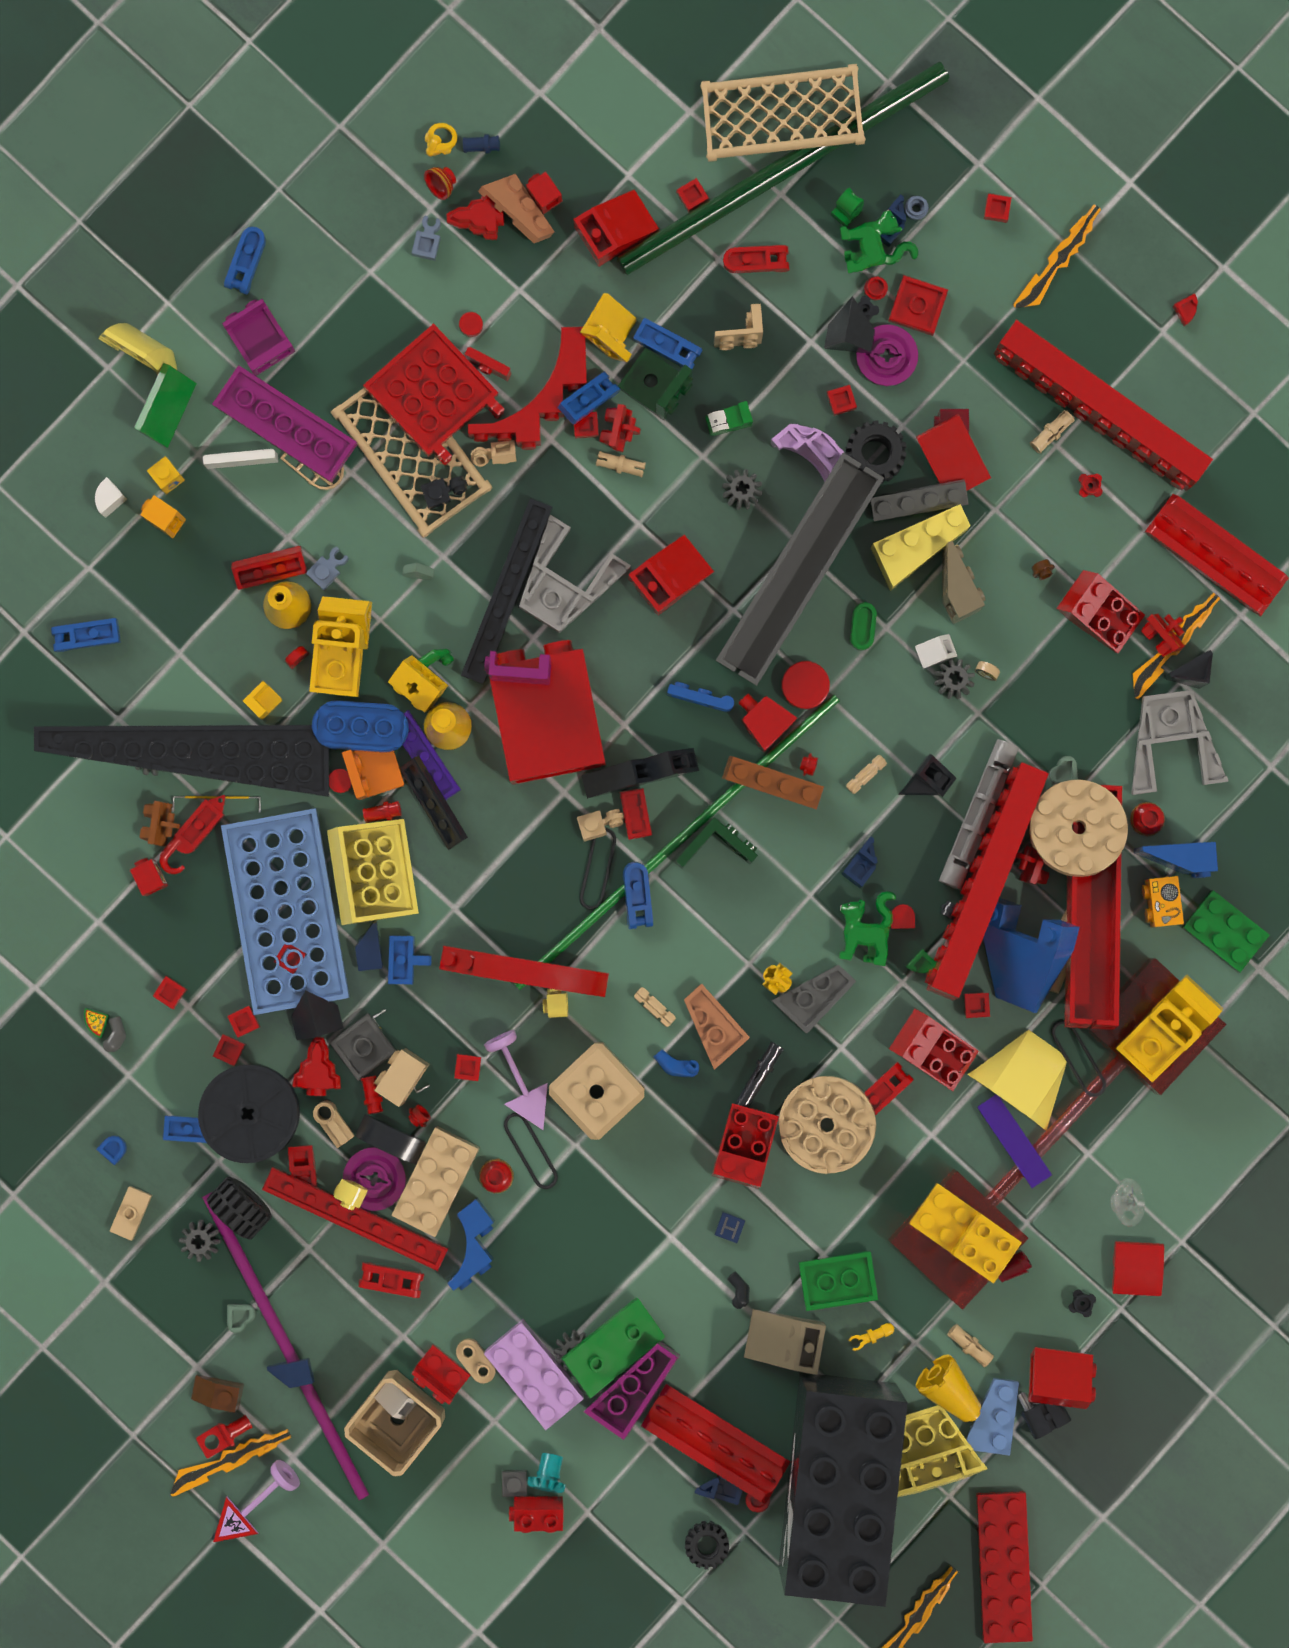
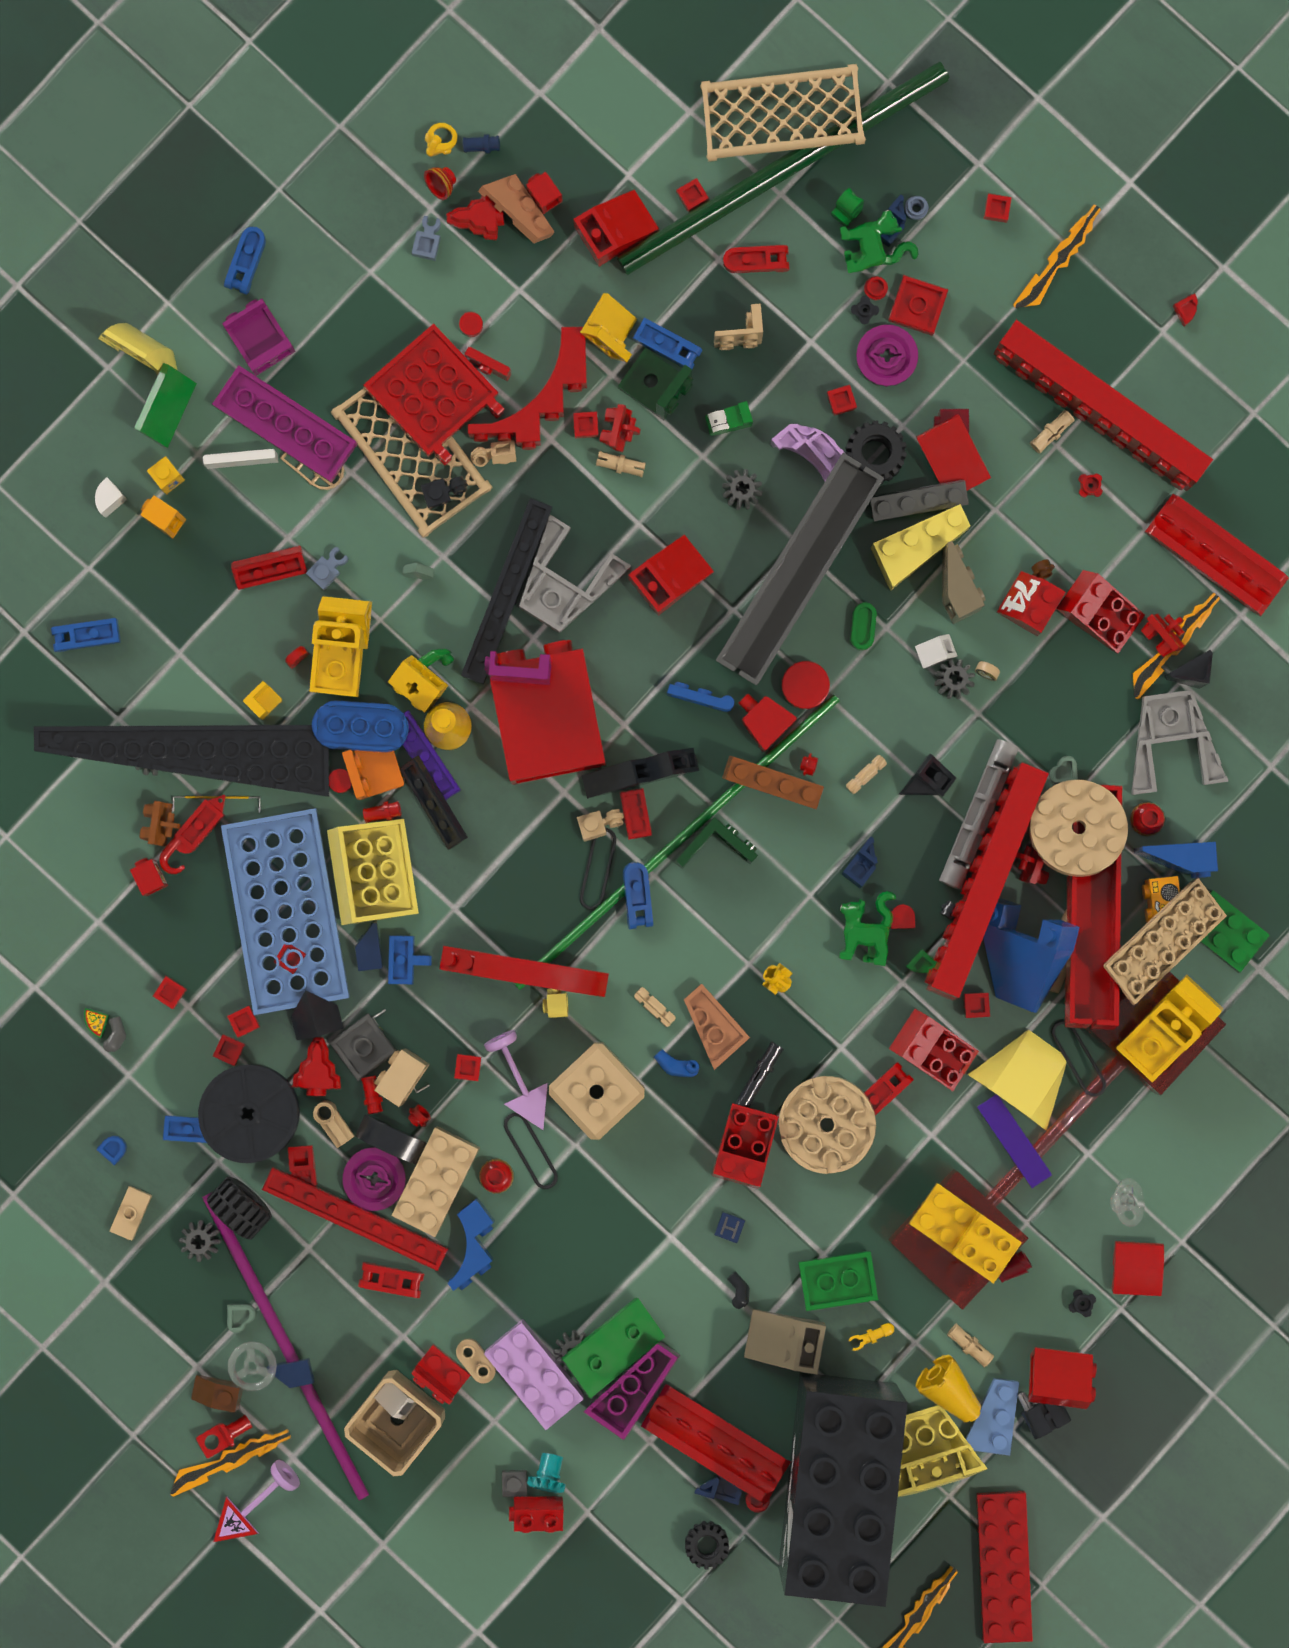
(252, 1357): none -> clear piece
(287, 605): yellow cone -> none
(350, 1194): light yellow plate -> none
(588, 398): blue plate -> none
(814, 998): dark grey wing -> none
(850, 330): black slope -> none
(1031, 602): none -> red slope
(1164, 940): none -> tan plate

